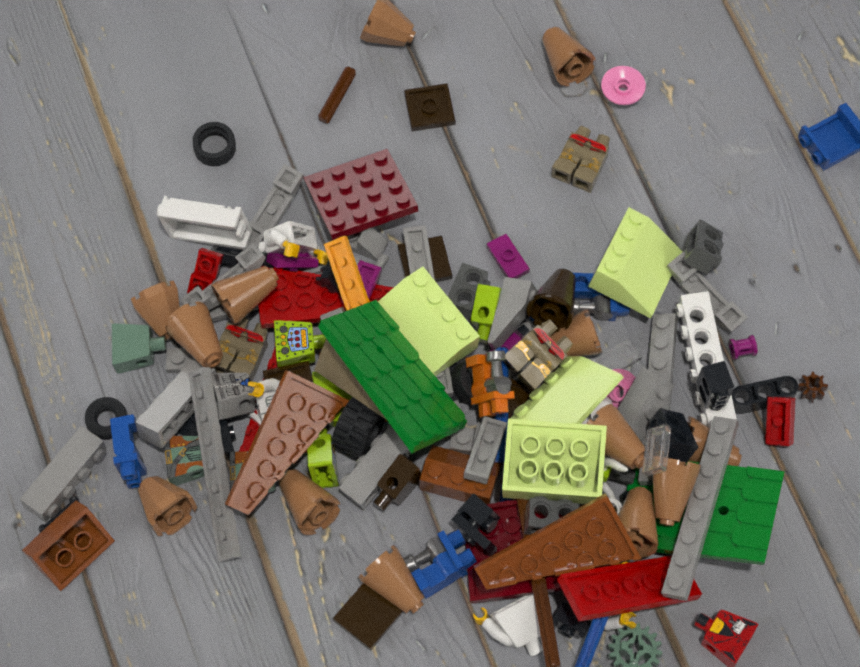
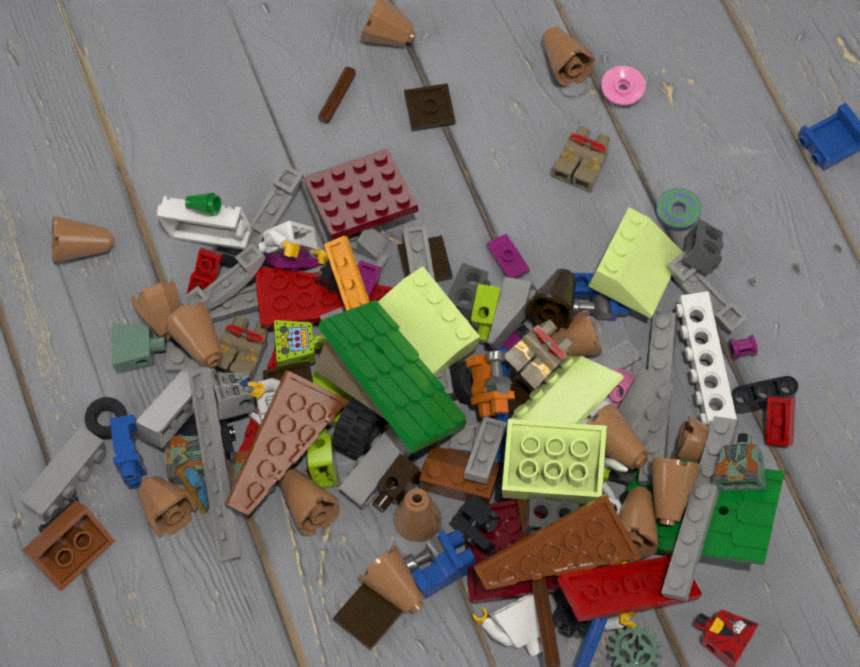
(78, 239): none -> medium nougat cone
(194, 483): none -> slope
(204, 203): none -> green cone
(210, 129): black tyre -> none
(244, 291): medium nougat cone -> none
(417, 516): none -> medium nougat cone
(656, 450): clear tile -> none
(678, 197): none -> sand blue tile
(682, 441): black brick -> none
(715, 385): black brick -> none
(740, 466): none -> torso
(816, 391): reddish brown gear -> none

